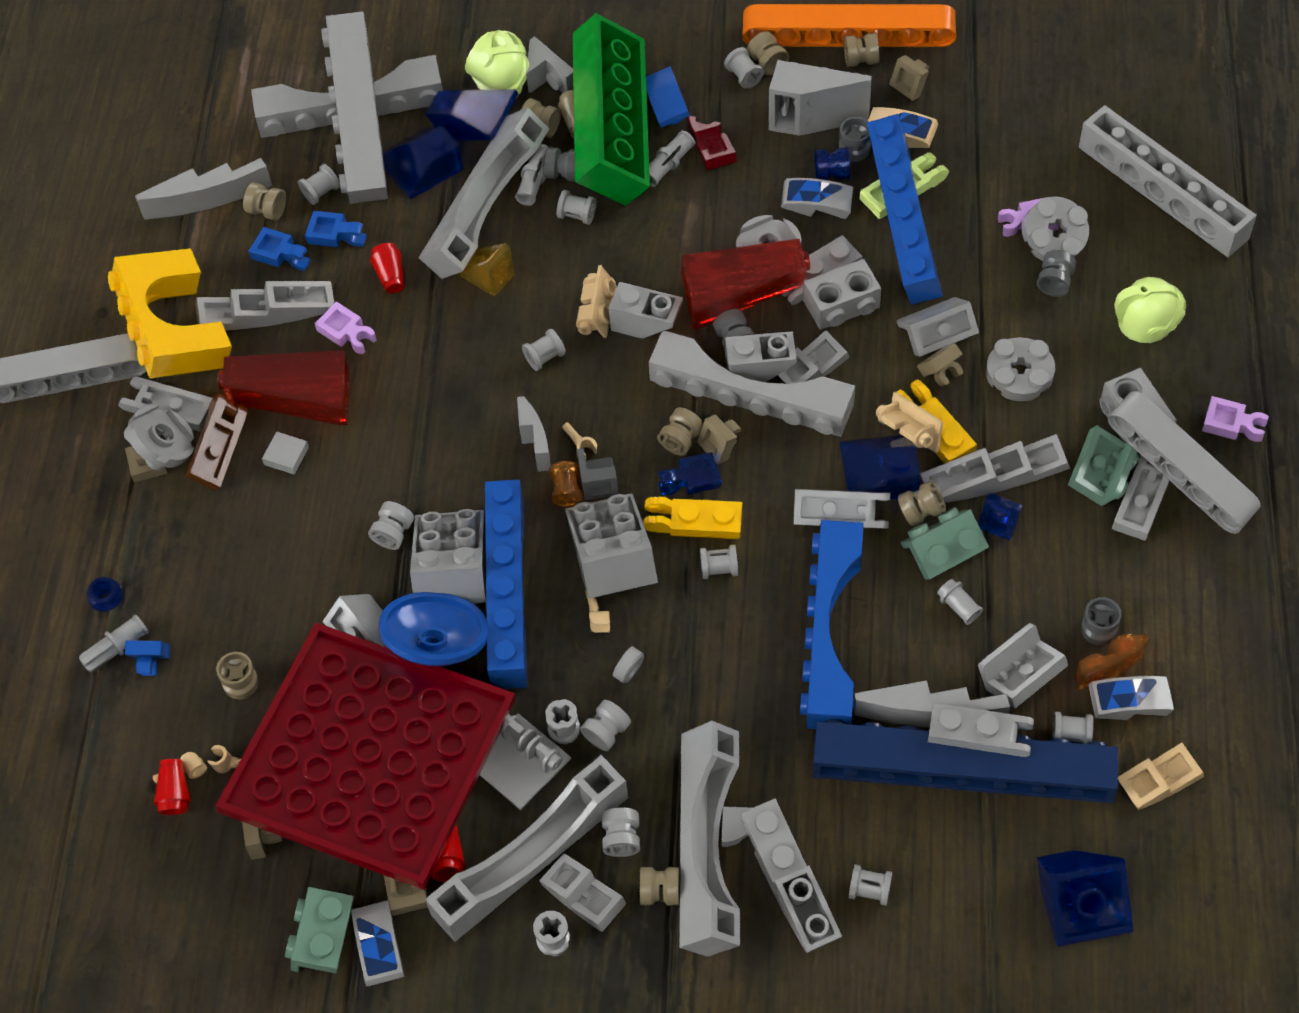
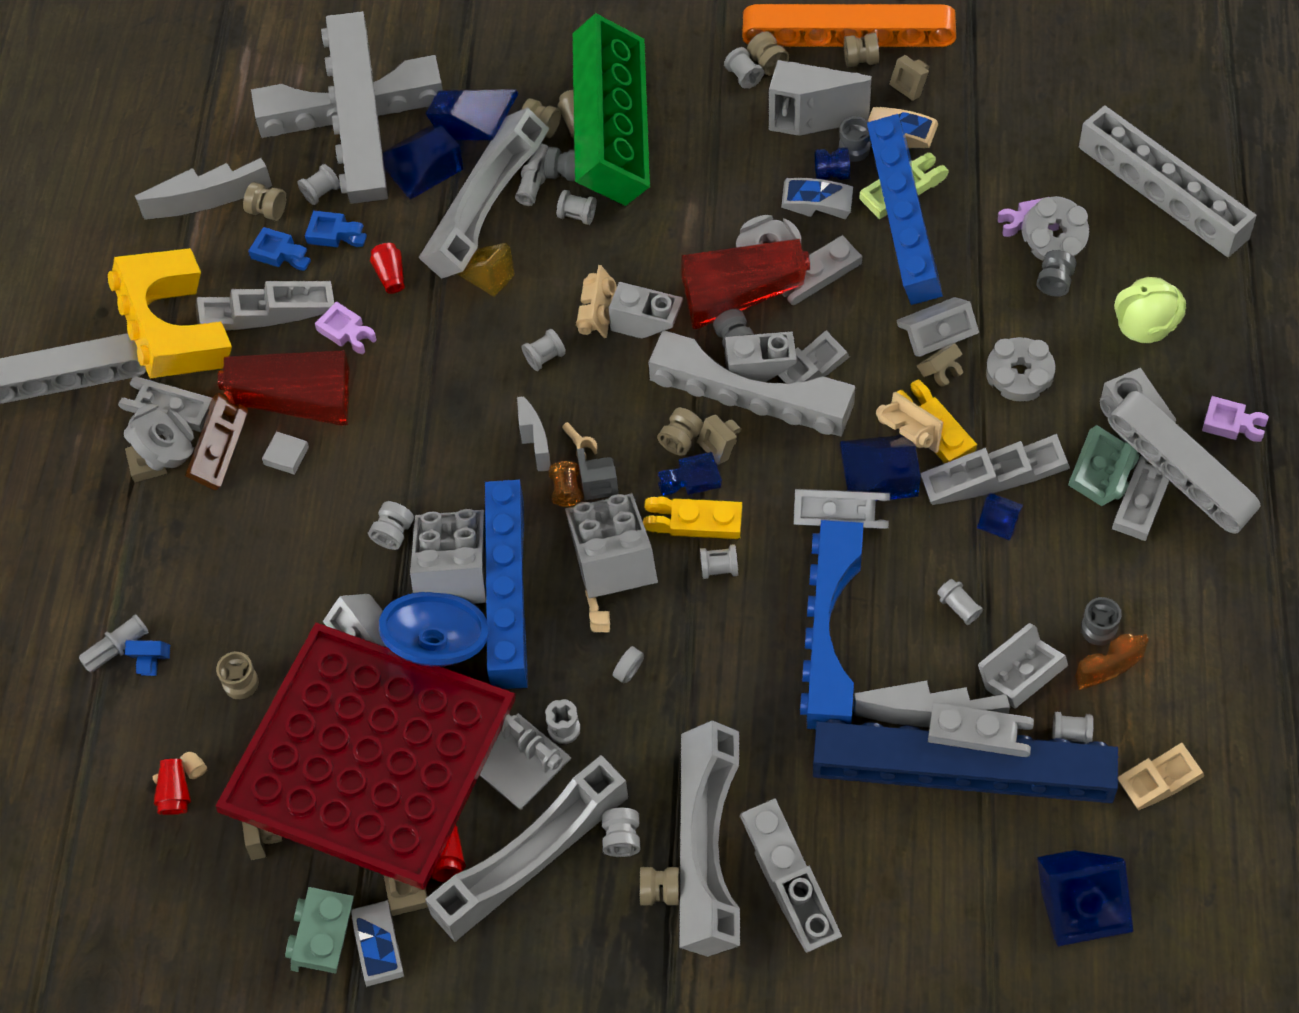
(101, 586): clear blue plate -> none
(227, 761): tan hand -> none
(498, 62): yellowish green helmet -> none
(547, 67): light grey slope -> none
(557, 924): light grey bush -> none
(582, 893): light grey slope -> none
(605, 725): light grey wheel -> none
(666, 97): blue slope -> none
(679, 146): light grey pin -> none
(711, 143): dark red slope -> none
(732, 826): light grey tile -> none
(841, 290): light grey brick -> none
(870, 884): light grey bush -> none
(922, 503): dark tan wheel -> none
(945, 542): sand green bracket -> none
(1131, 695): slope -> none

